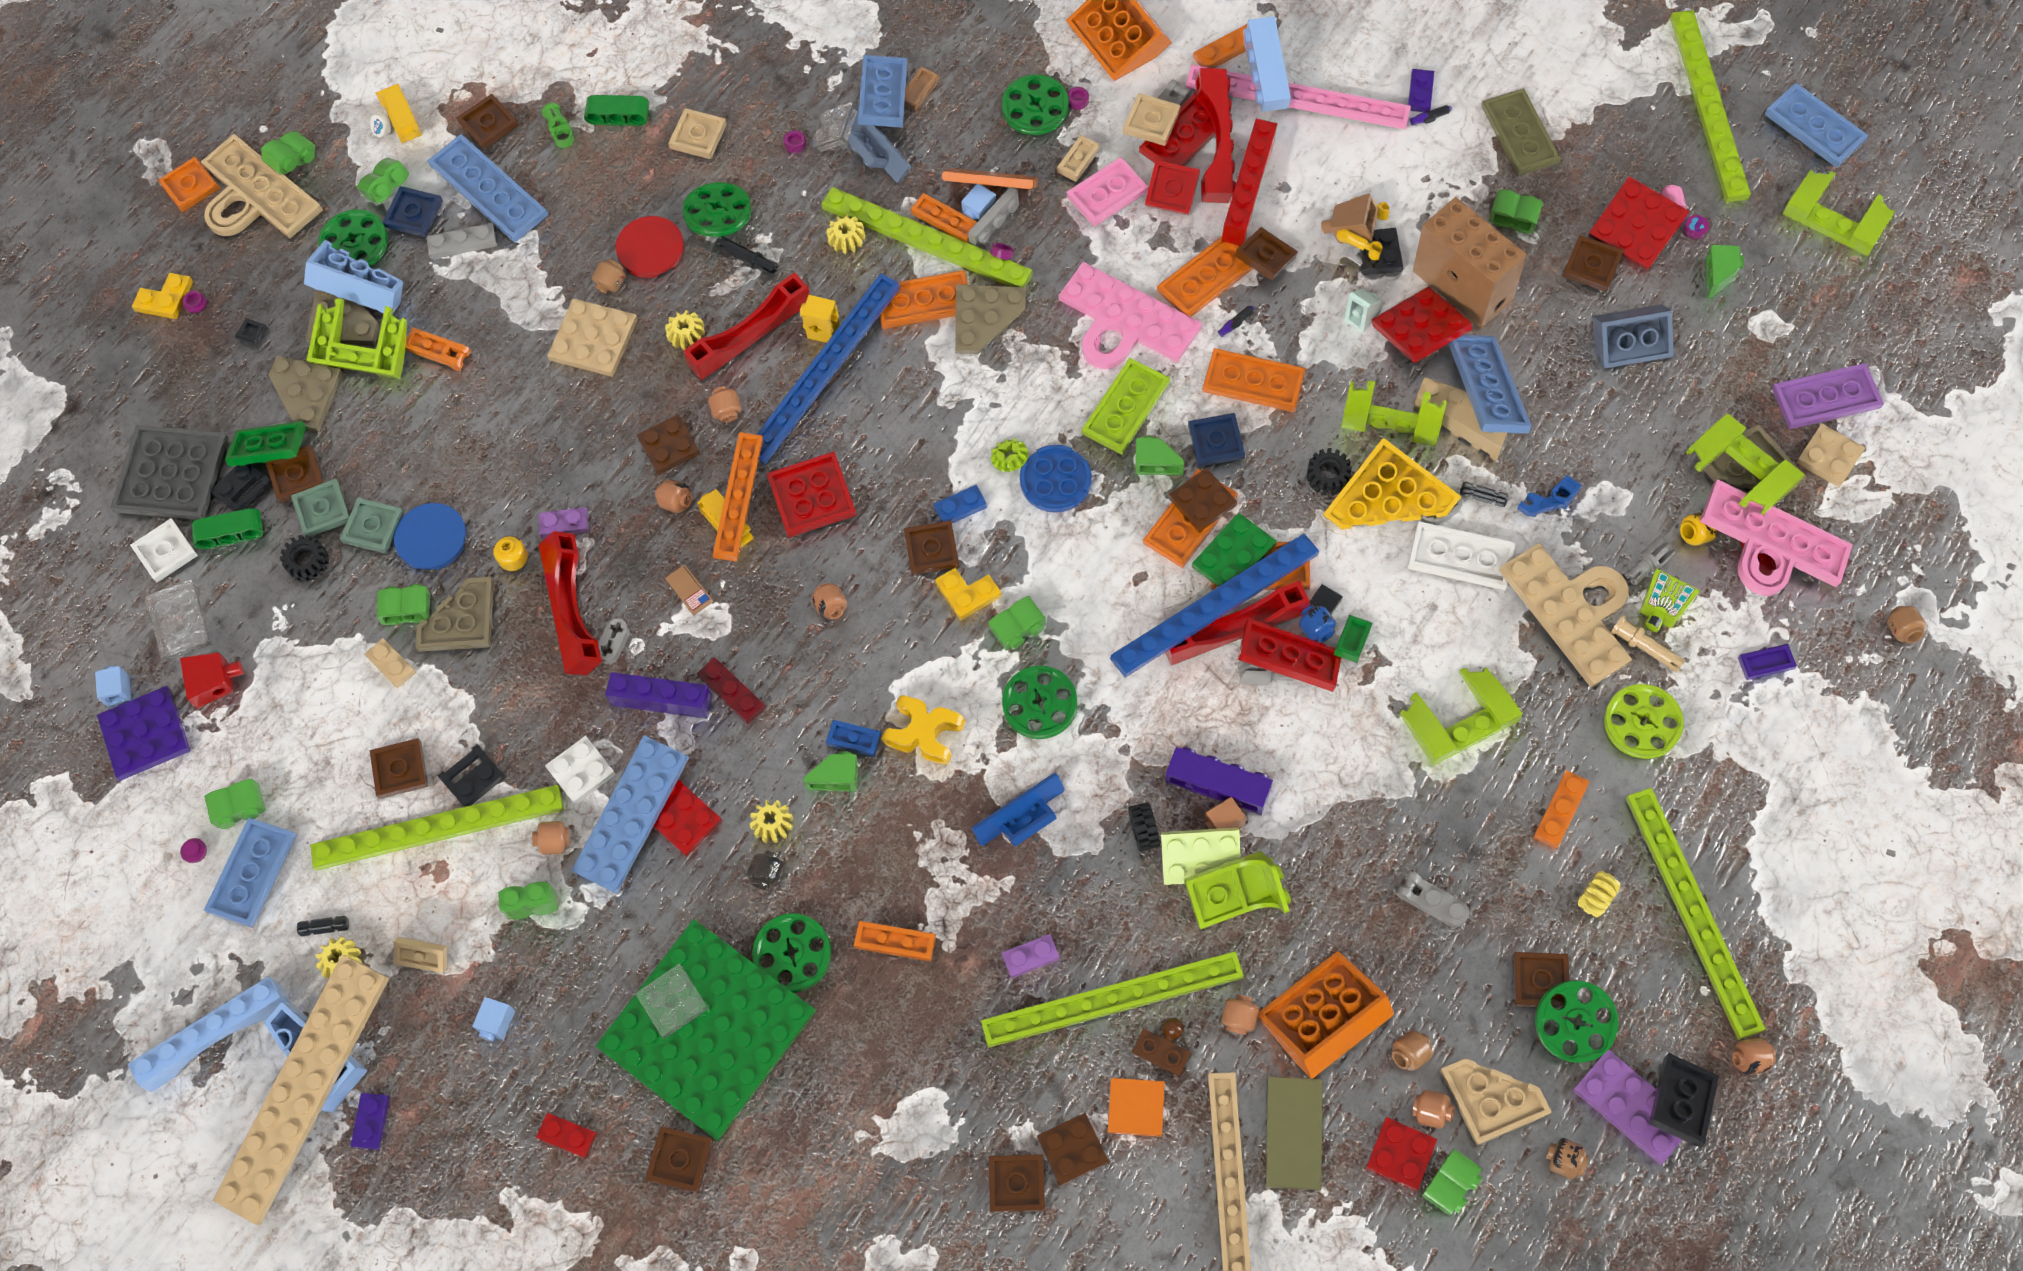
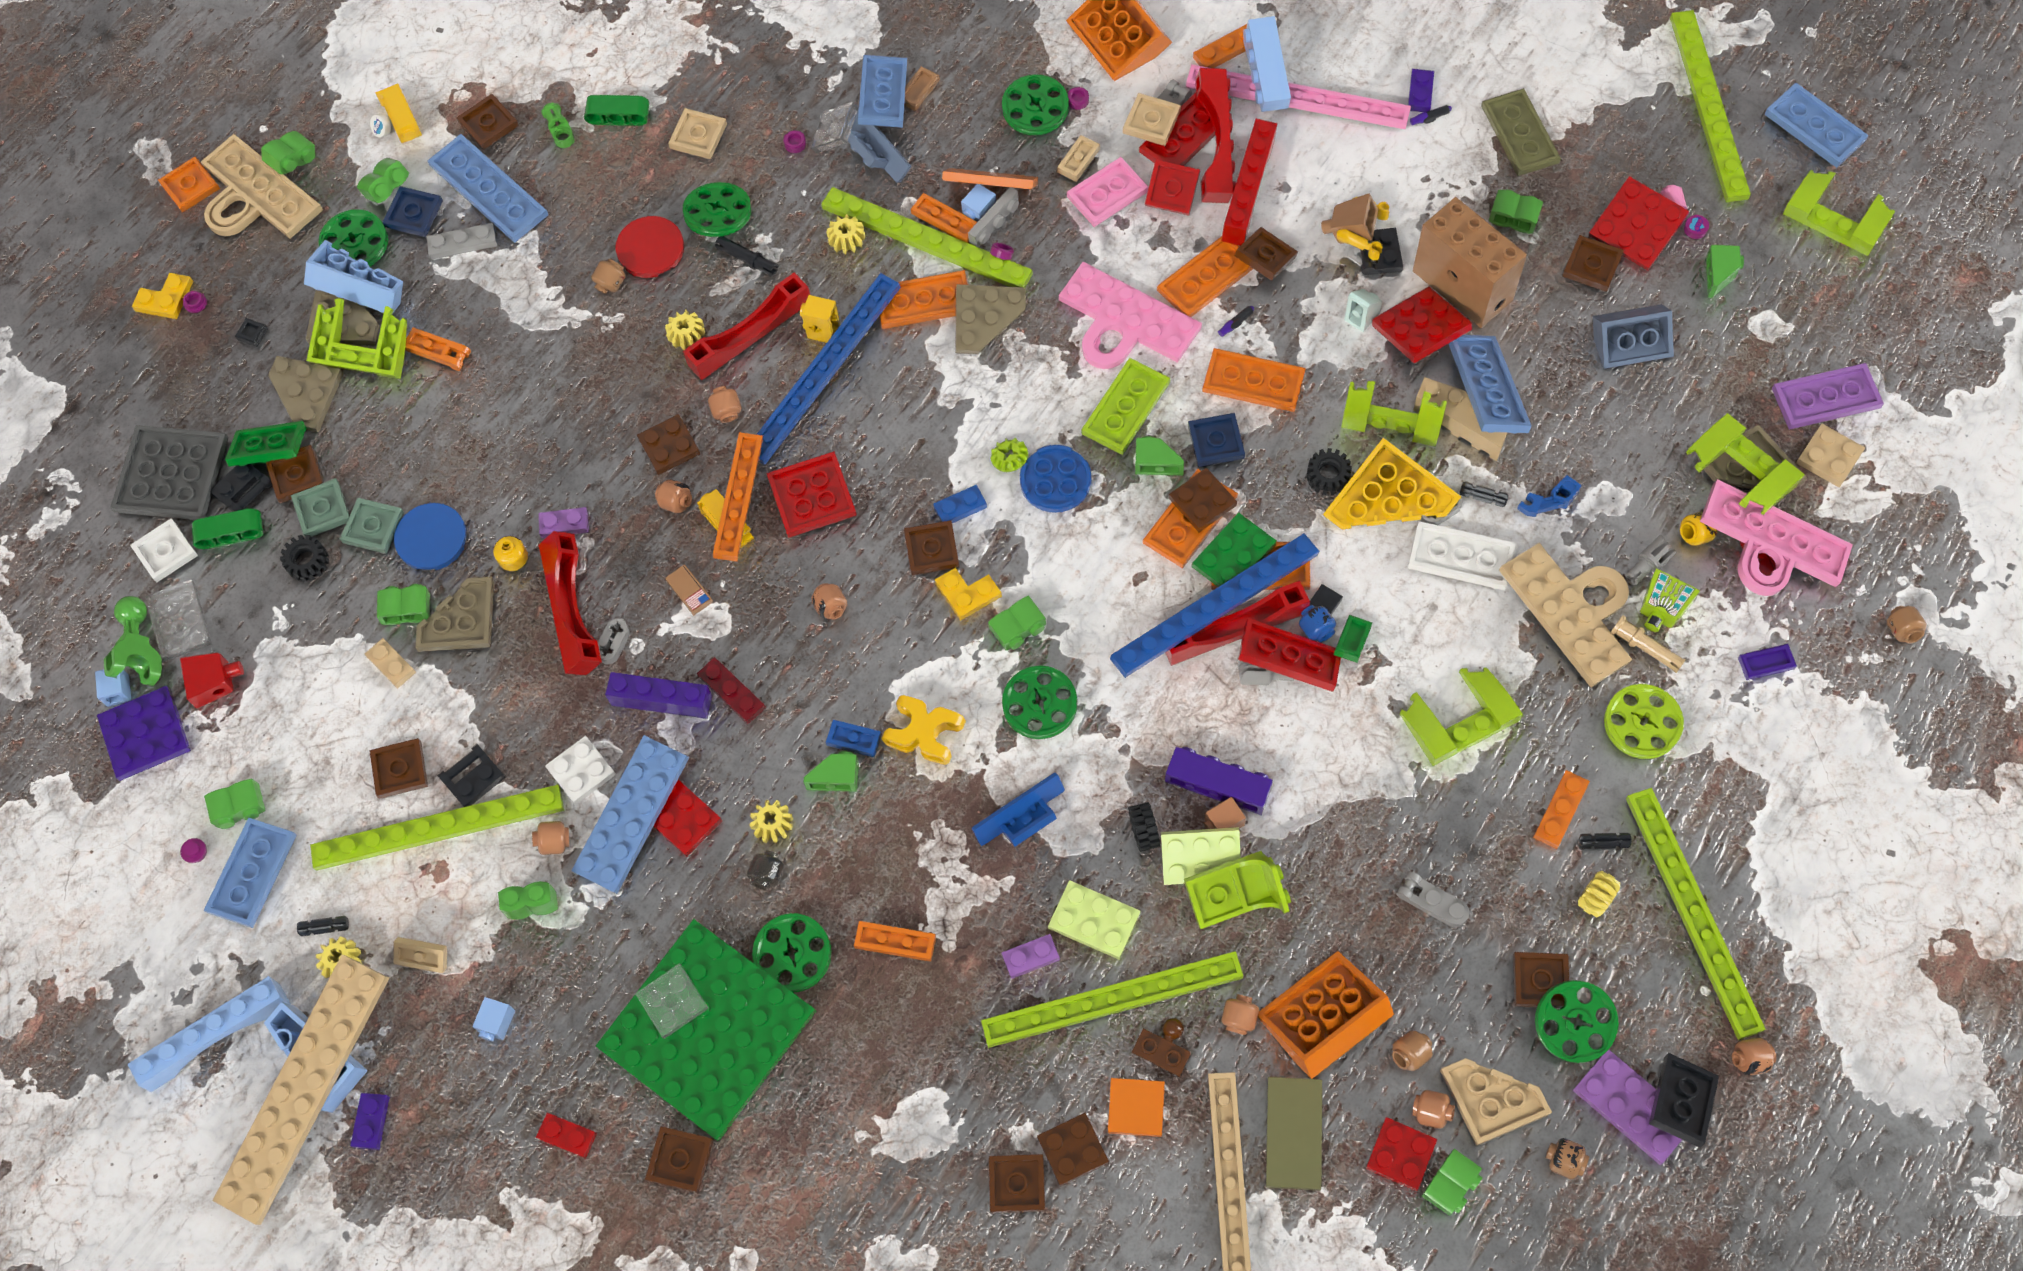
(131, 648): none -> bright green piece
(592, 337): tan plate -> none
(1094, 919): none -> yellowish green plate
(1605, 840): none -> black axle

